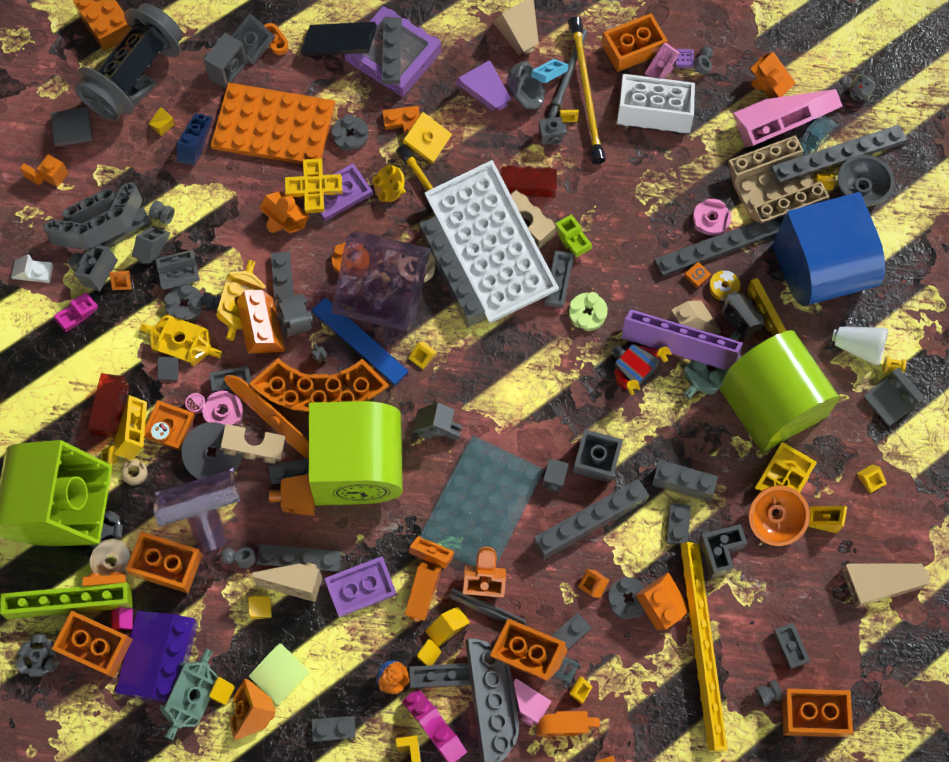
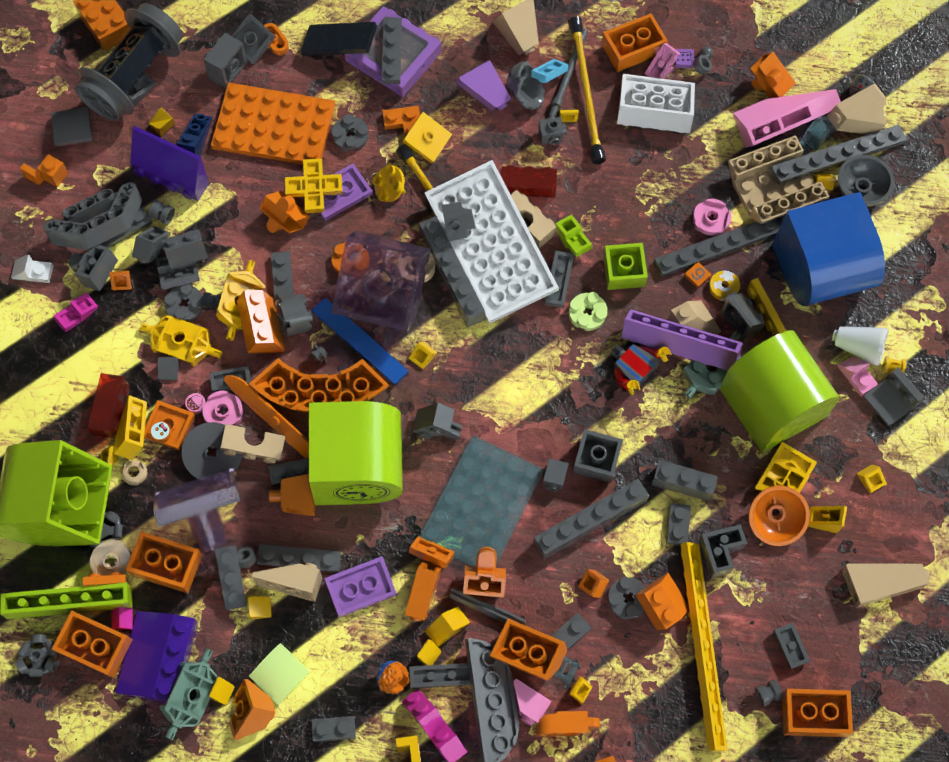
(167, 164): none -> dark purple slope
(184, 249): none -> dark grey slope
(230, 577): none -> dark grey plate
(457, 220): none -> dark grey brick
(625, 266): none -> lime brick
(857, 374): none -> bright pink slope
(861, 112): none -> tan slope

